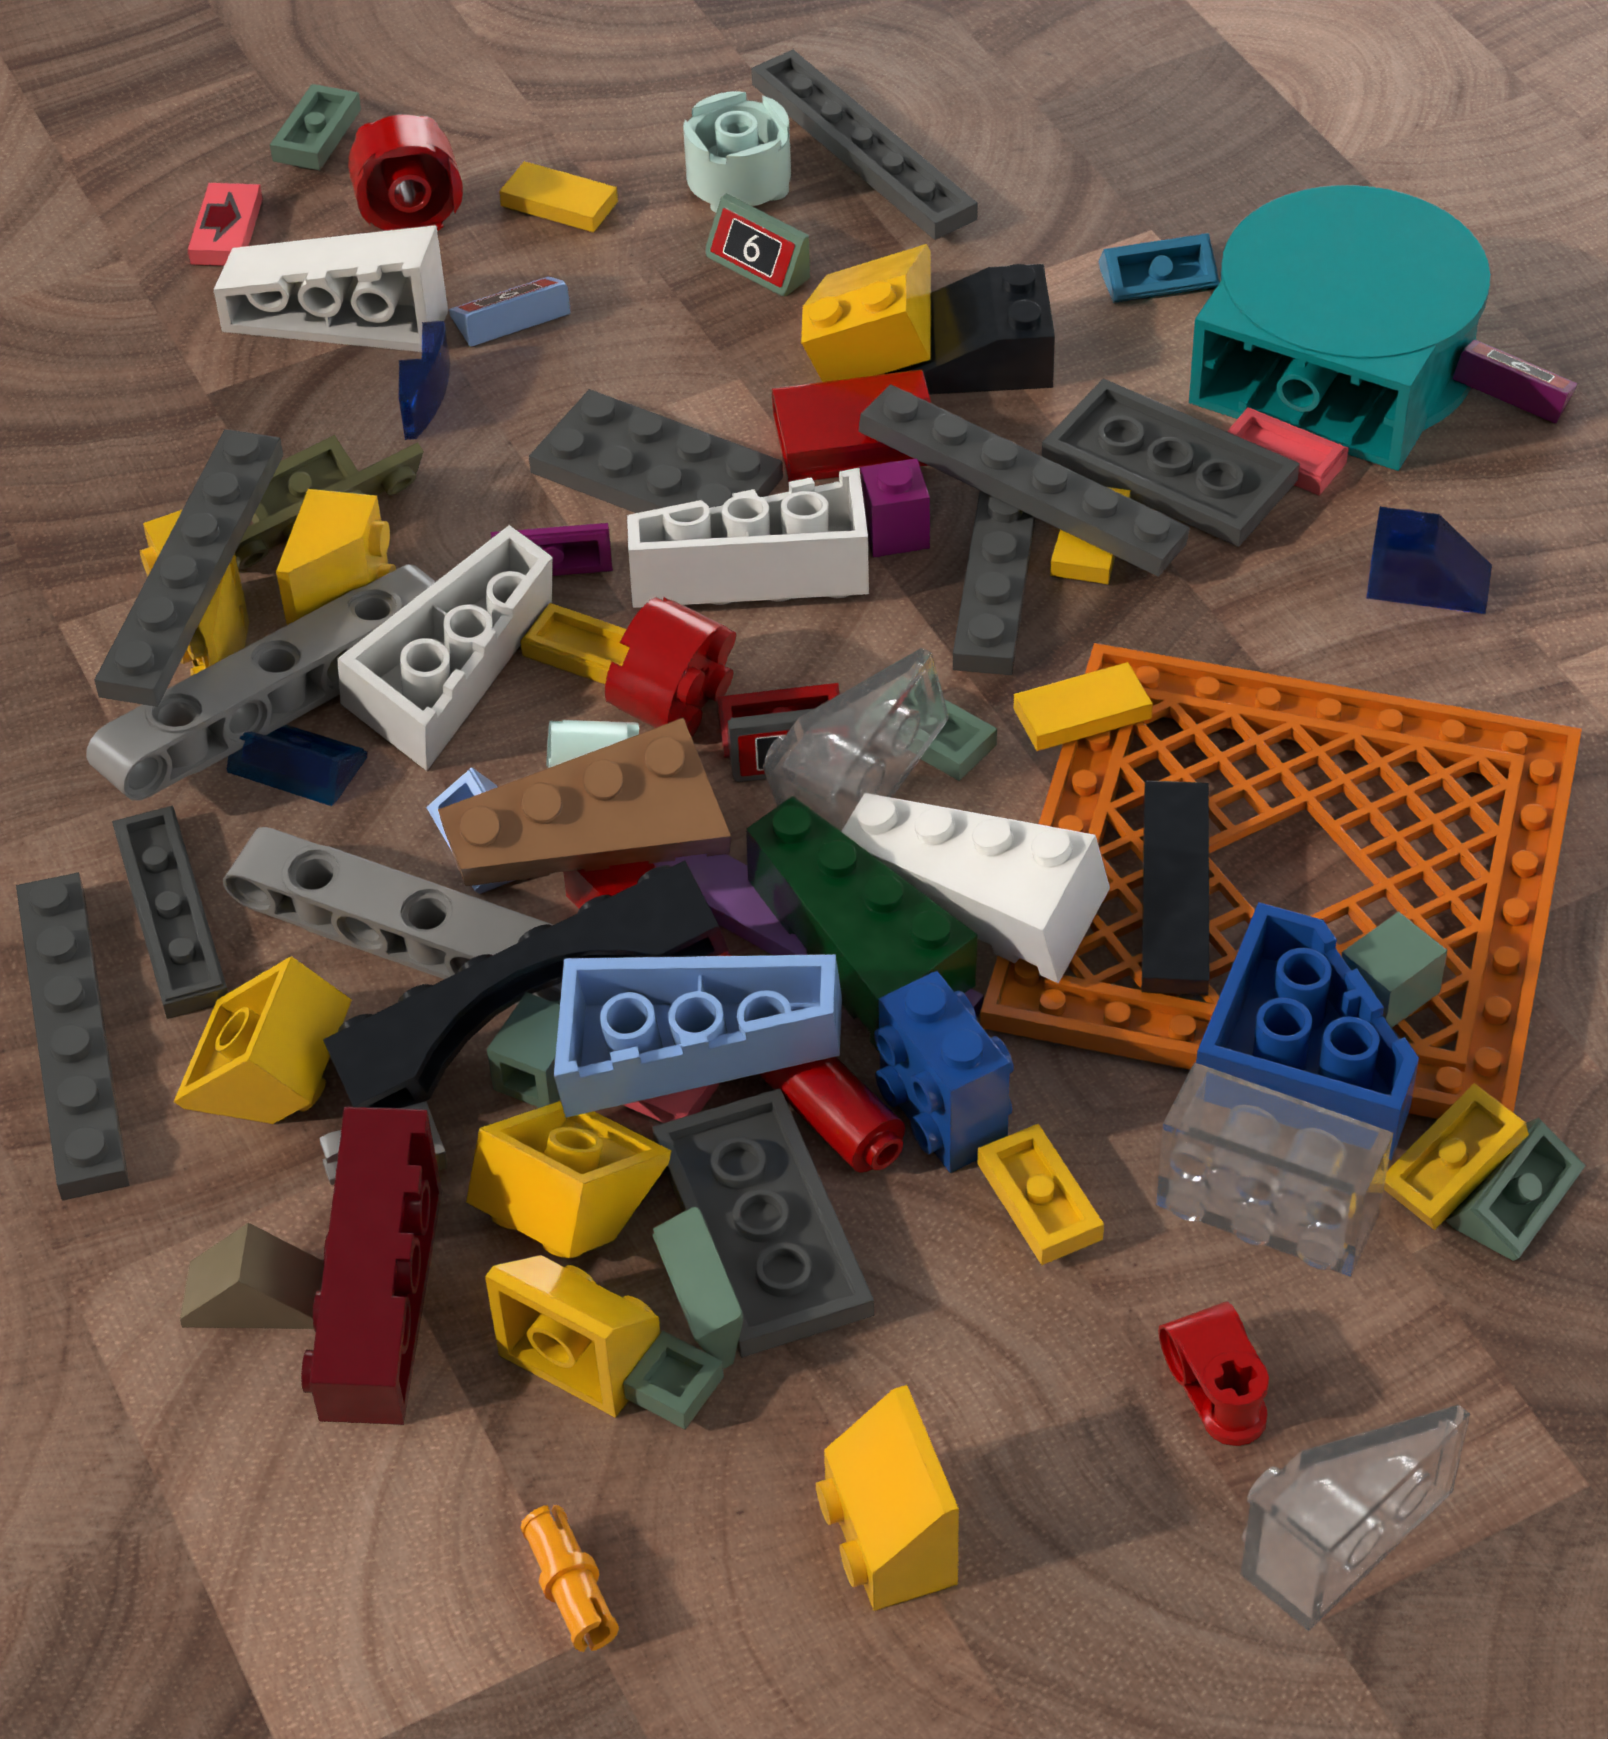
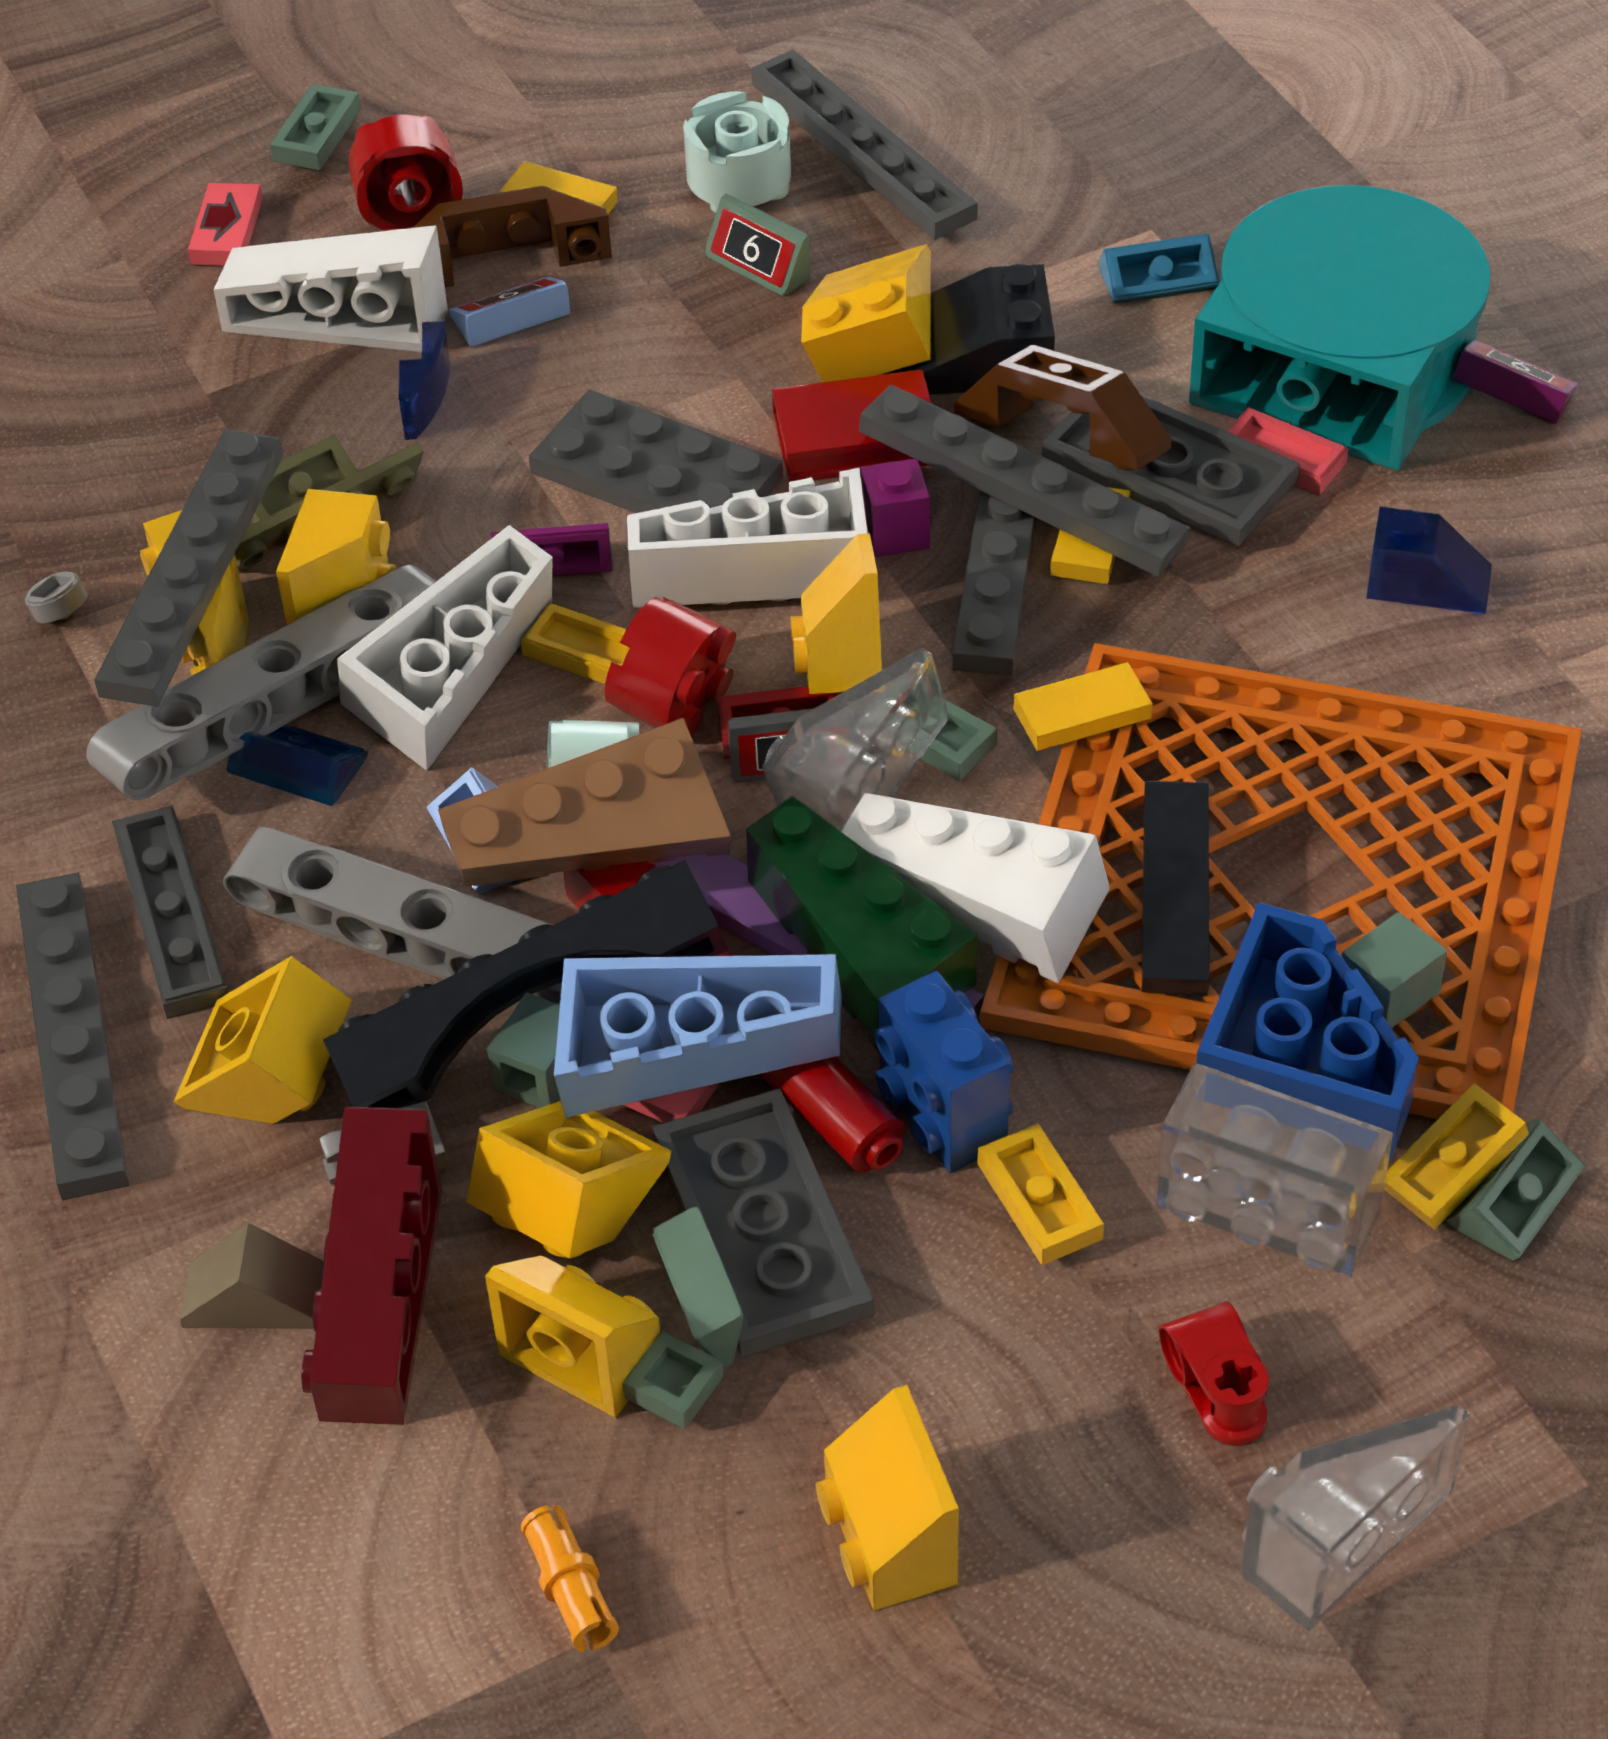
(56, 597): none -> light grey tile
(520, 219): none -> reddish brown slope
(840, 622): none -> yellow slope
(1120, 419): none -> reddish brown slope

